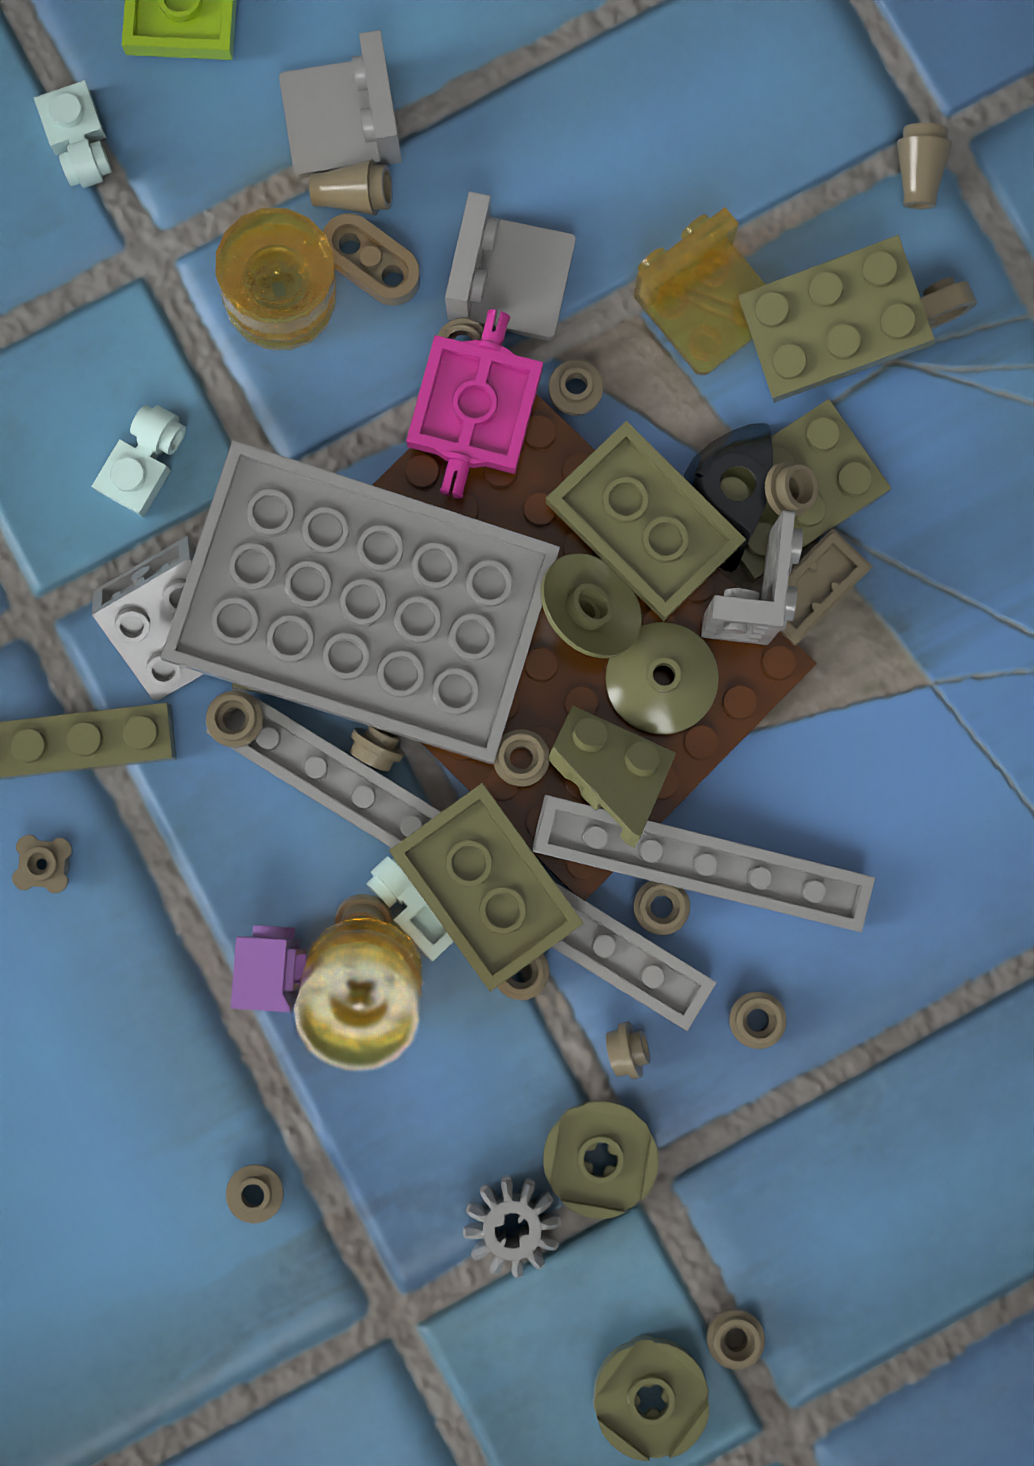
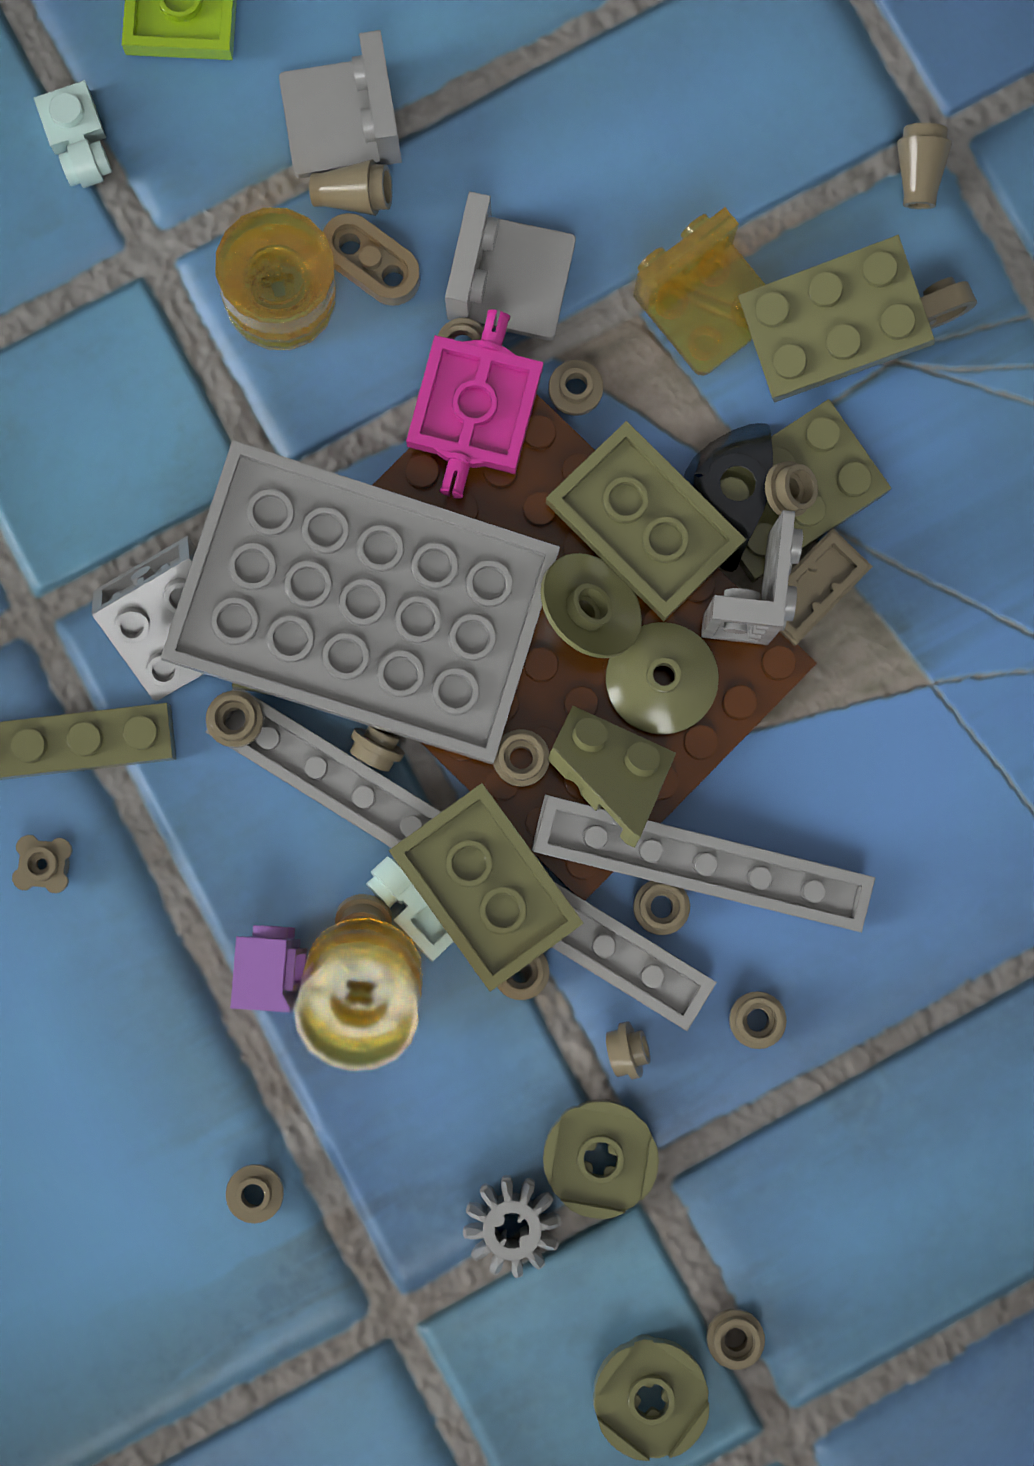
(134, 474): light aqua plate -> none

